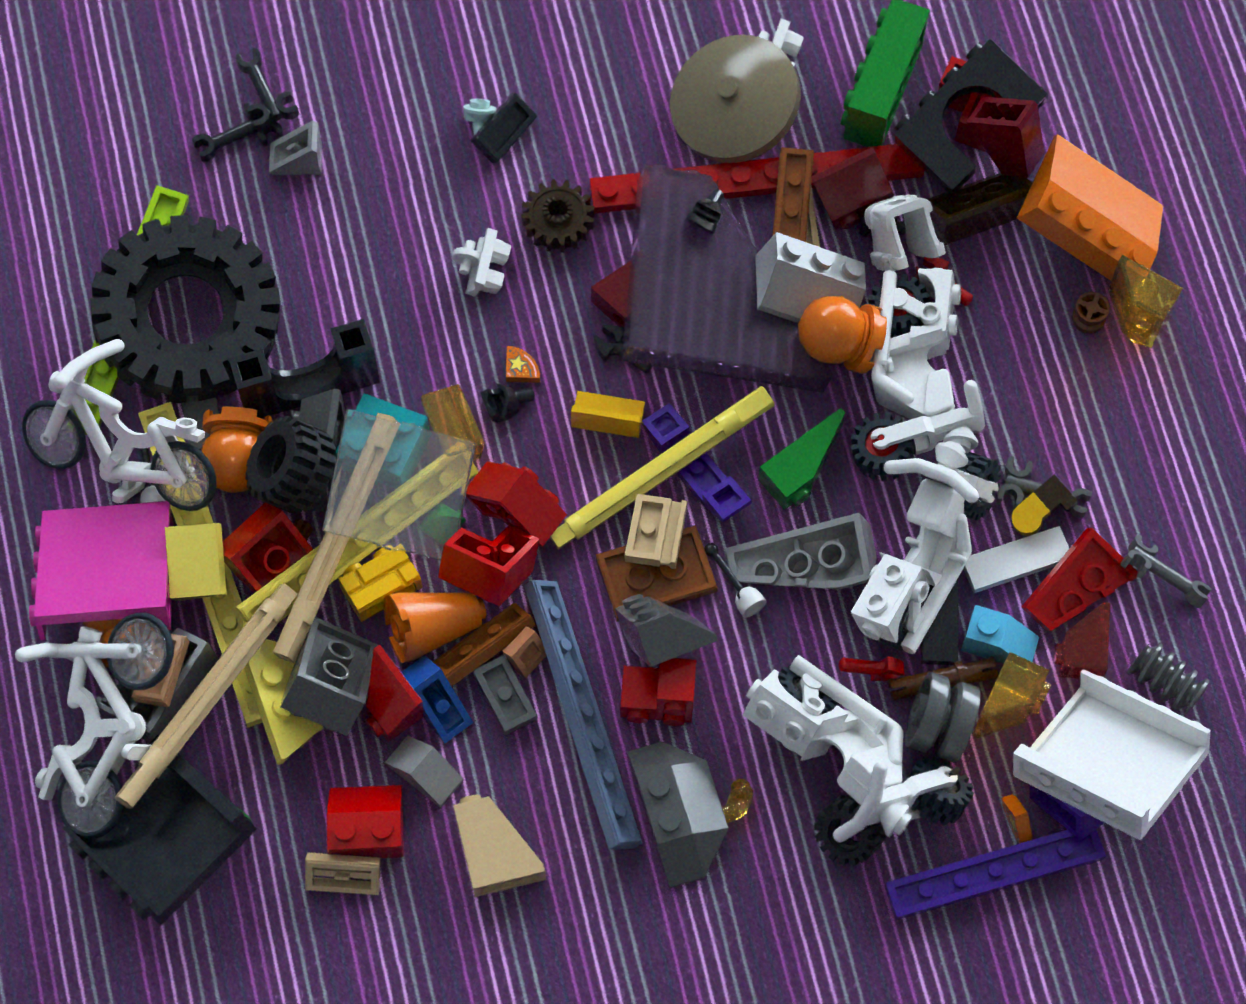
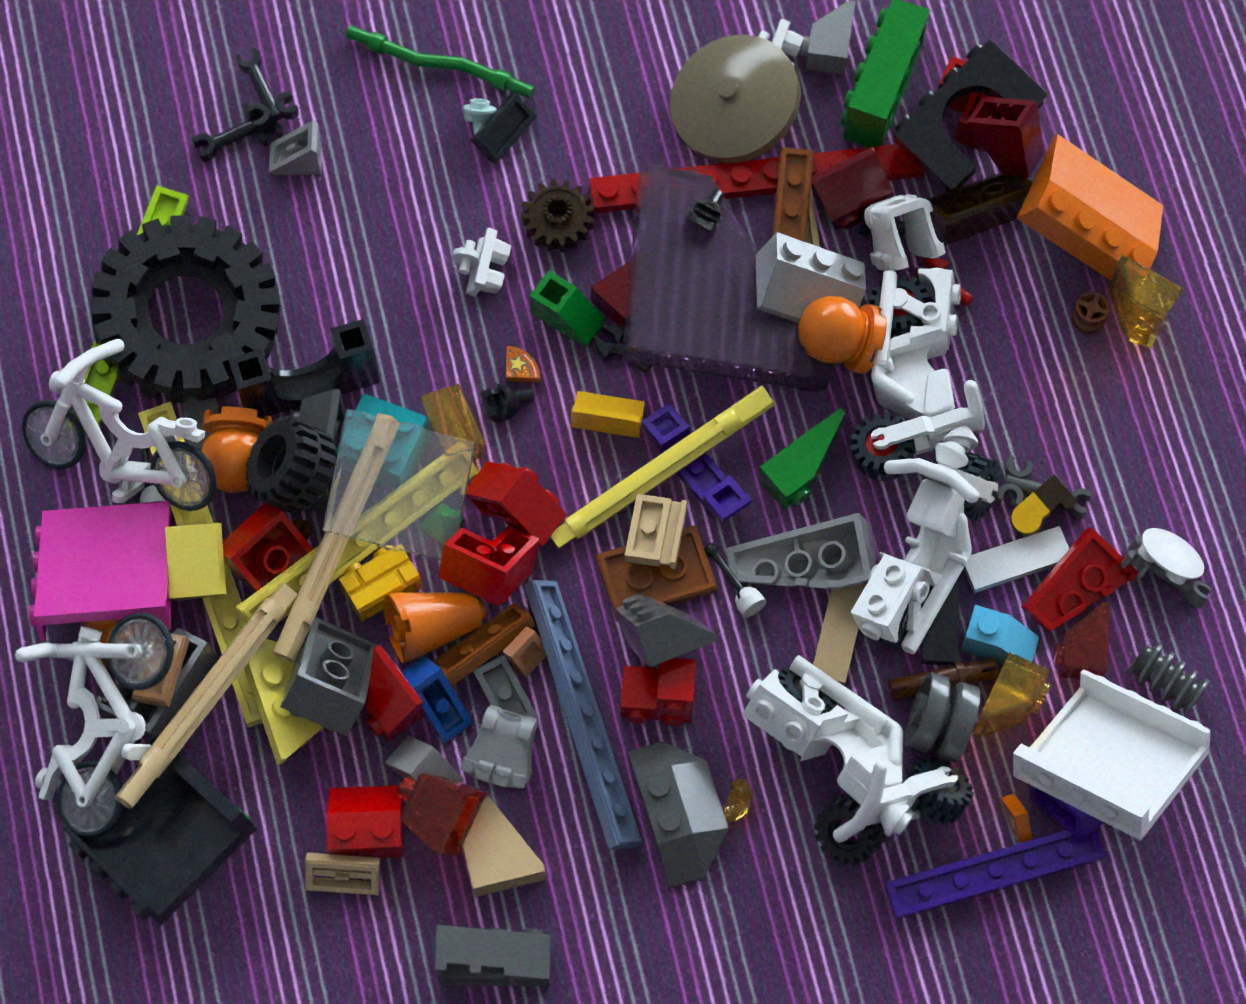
(440, 810): none -> clear red torso
(492, 957): none -> dark grey wedge
(500, 79): none -> green bar
(502, 749): none -> light grey piece
(565, 309): none -> green slope
(830, 40): none -> light grey slope
(838, 633): none -> tan tile
(879, 670): red bar -> none
(1171, 555): none -> white dish

